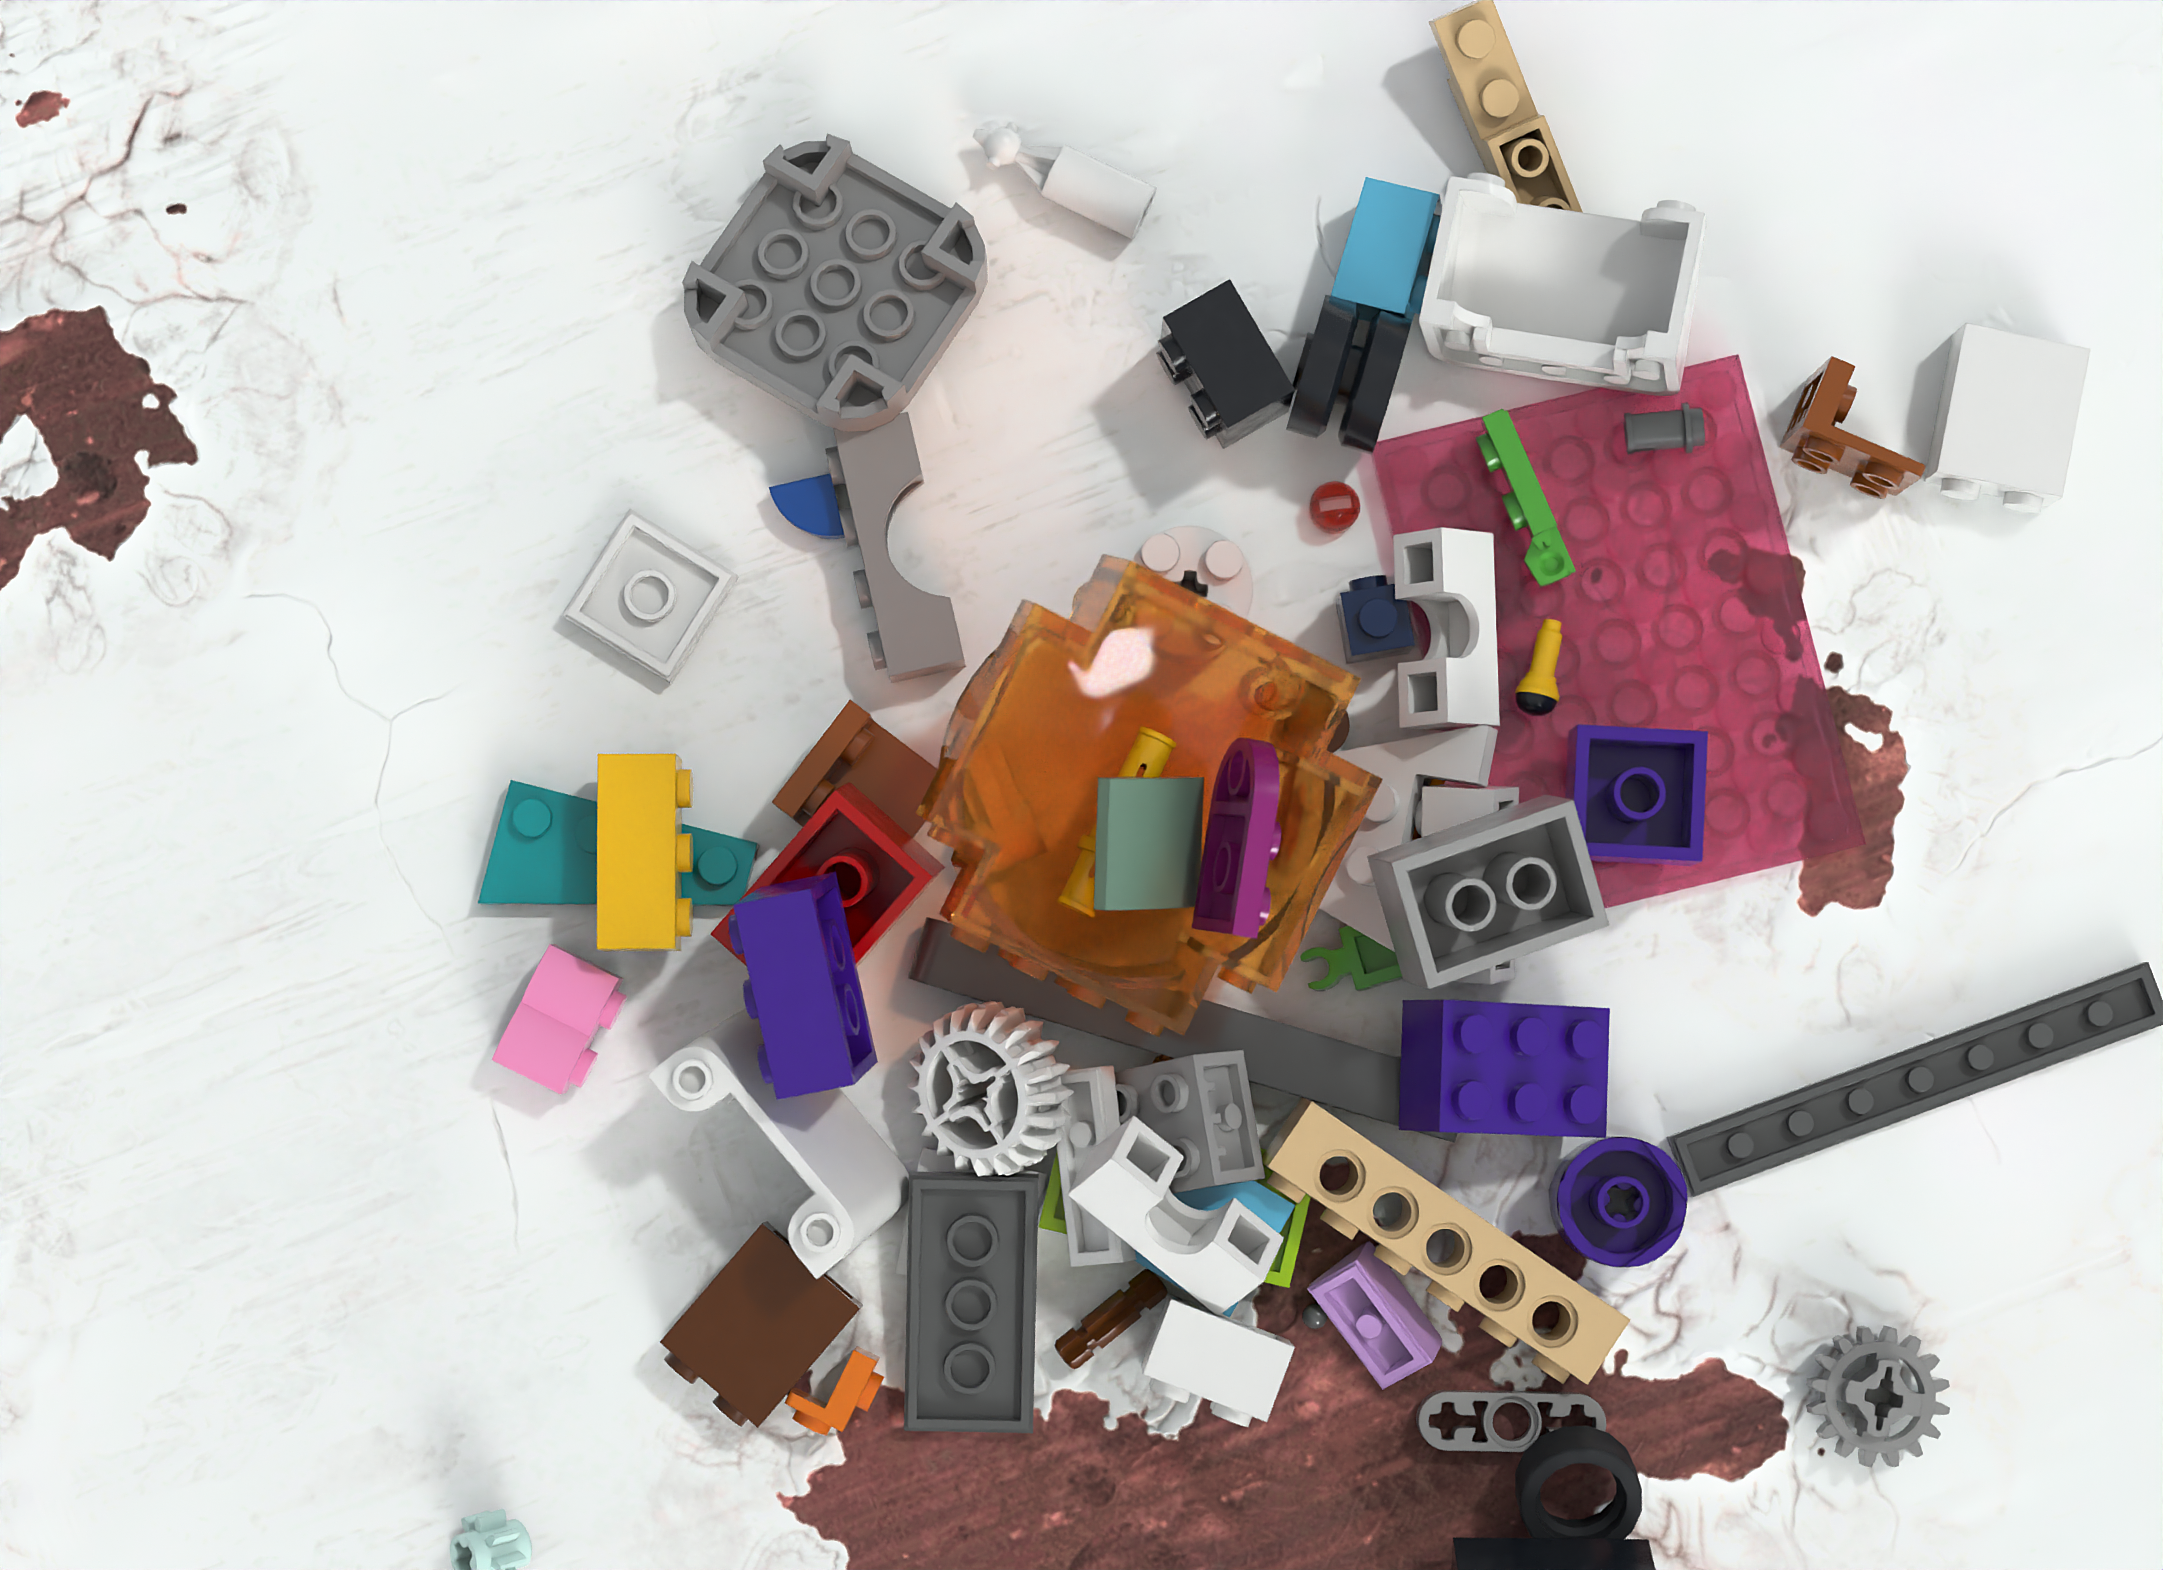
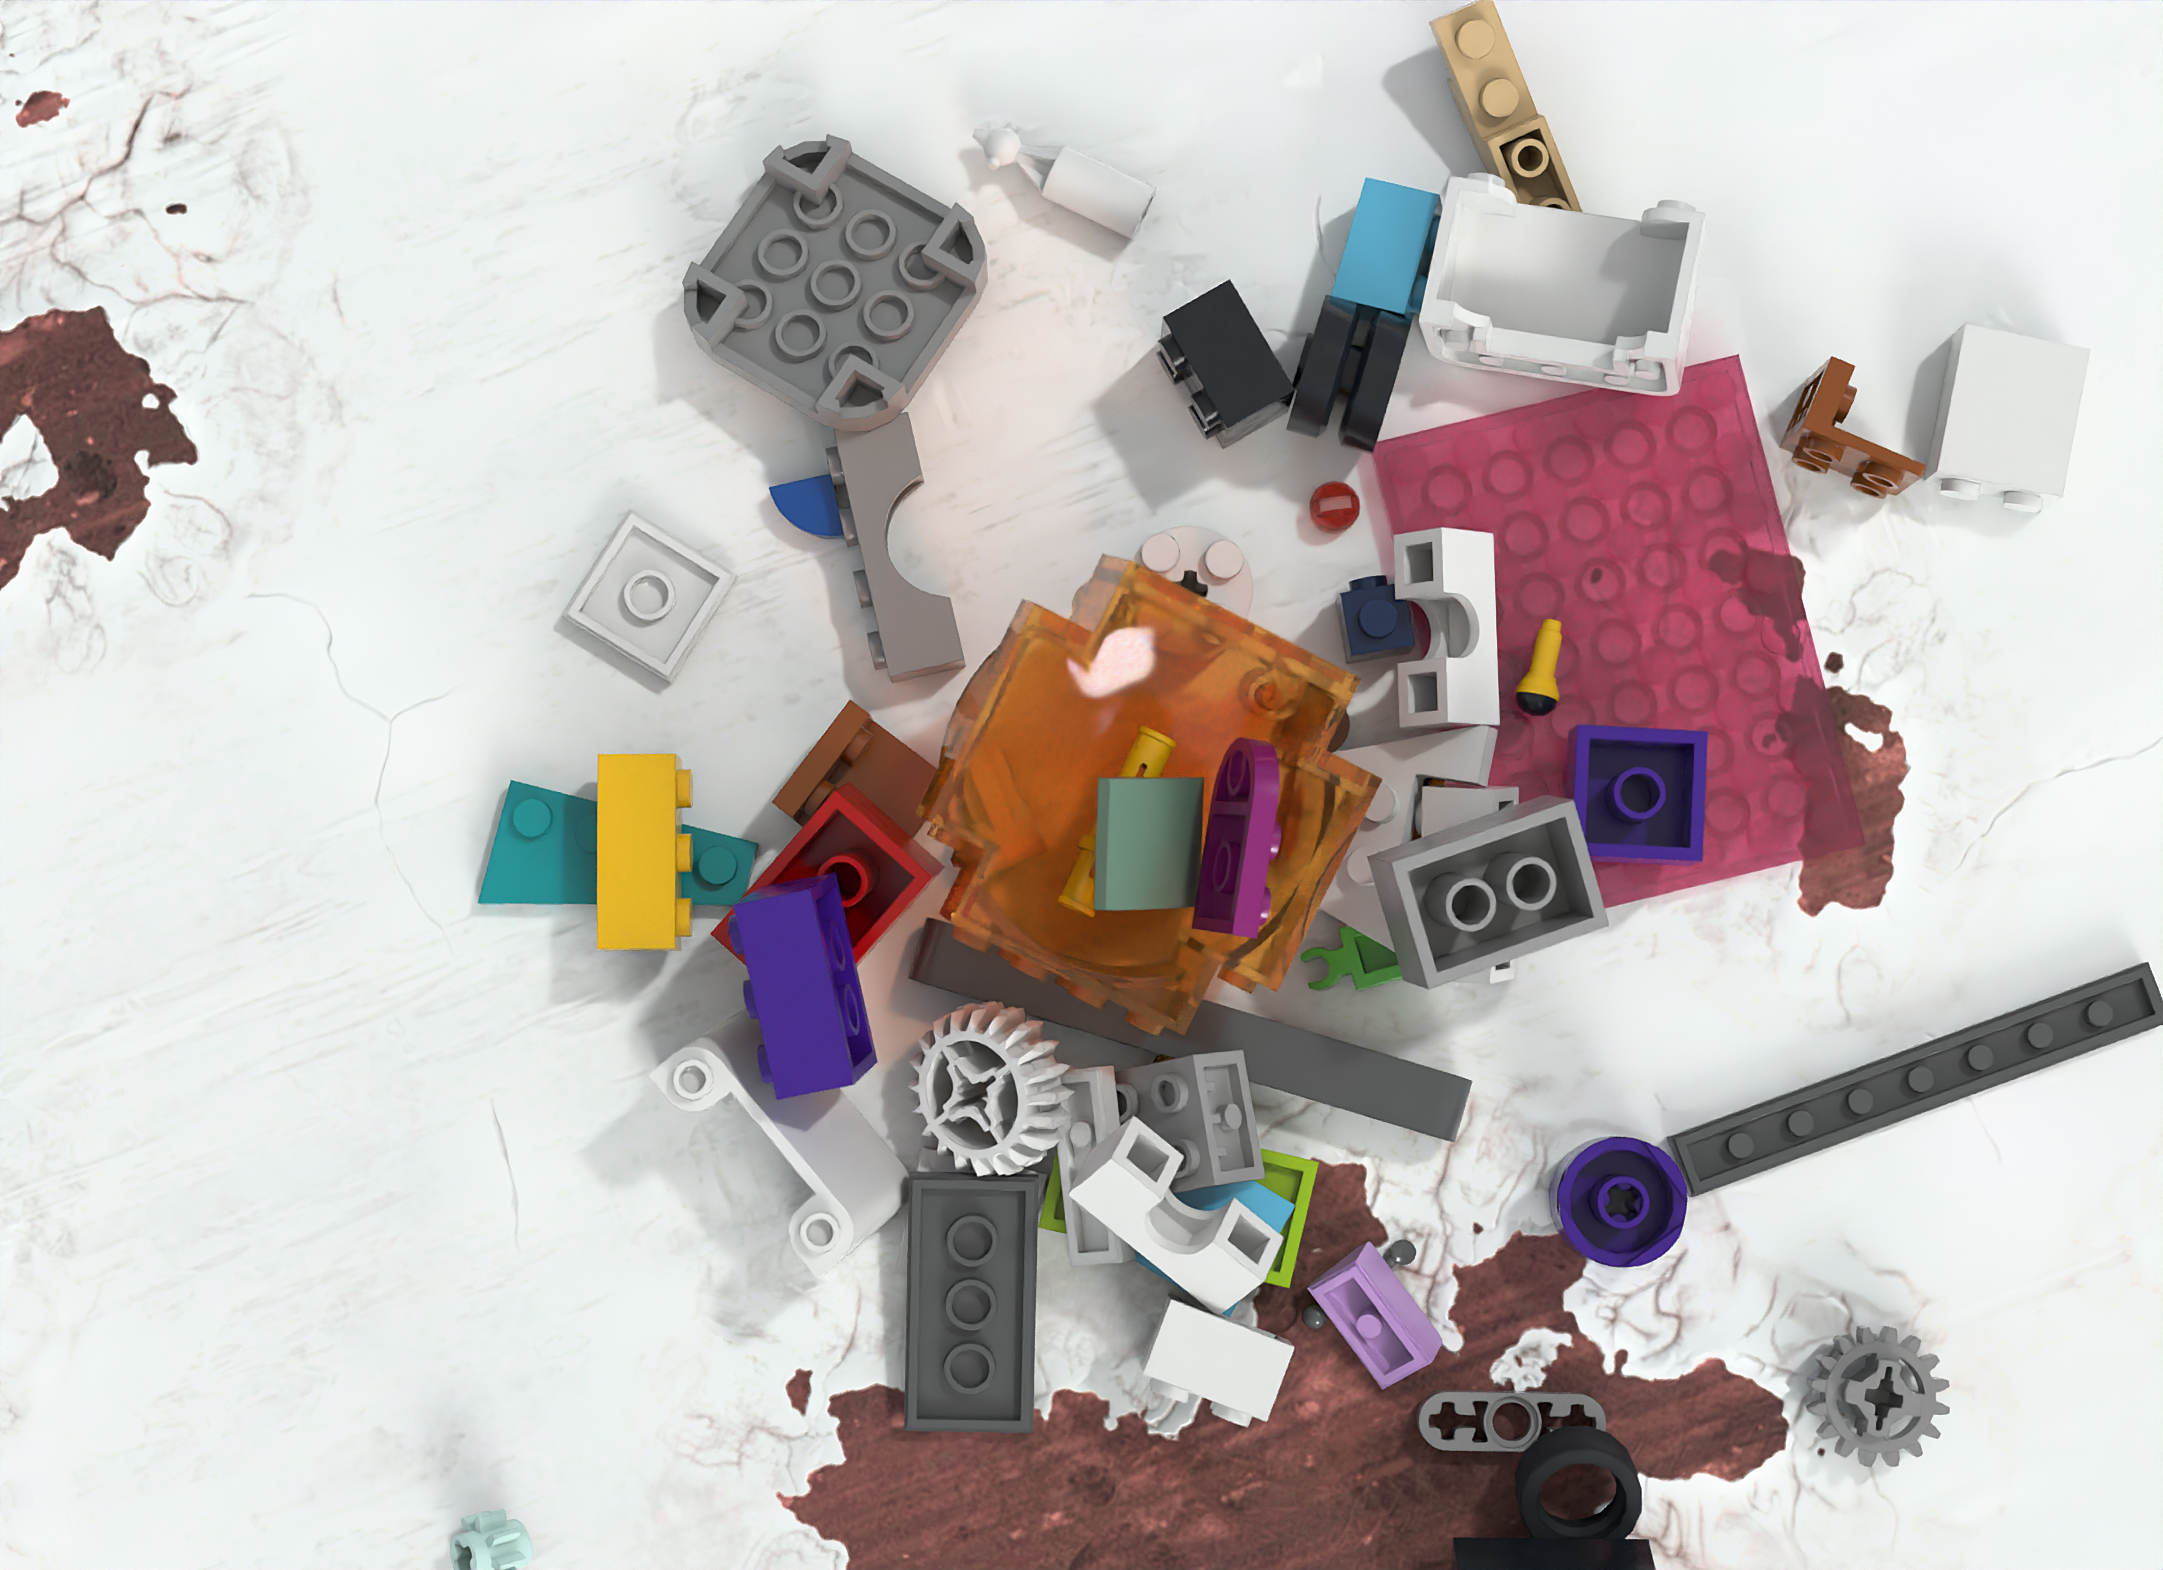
(559, 1020): bright pink brick -> none
(758, 1327): reddish brown brick -> none
(854, 1389): orange bracket -> none
(1111, 1318): reddish brown axle -> none
(1504, 1068): dark purple brick -> none
(1526, 503): bright green hinge -> none
(1585, 1323): tan brick -> none
(1664, 430): dark grey pin -> none

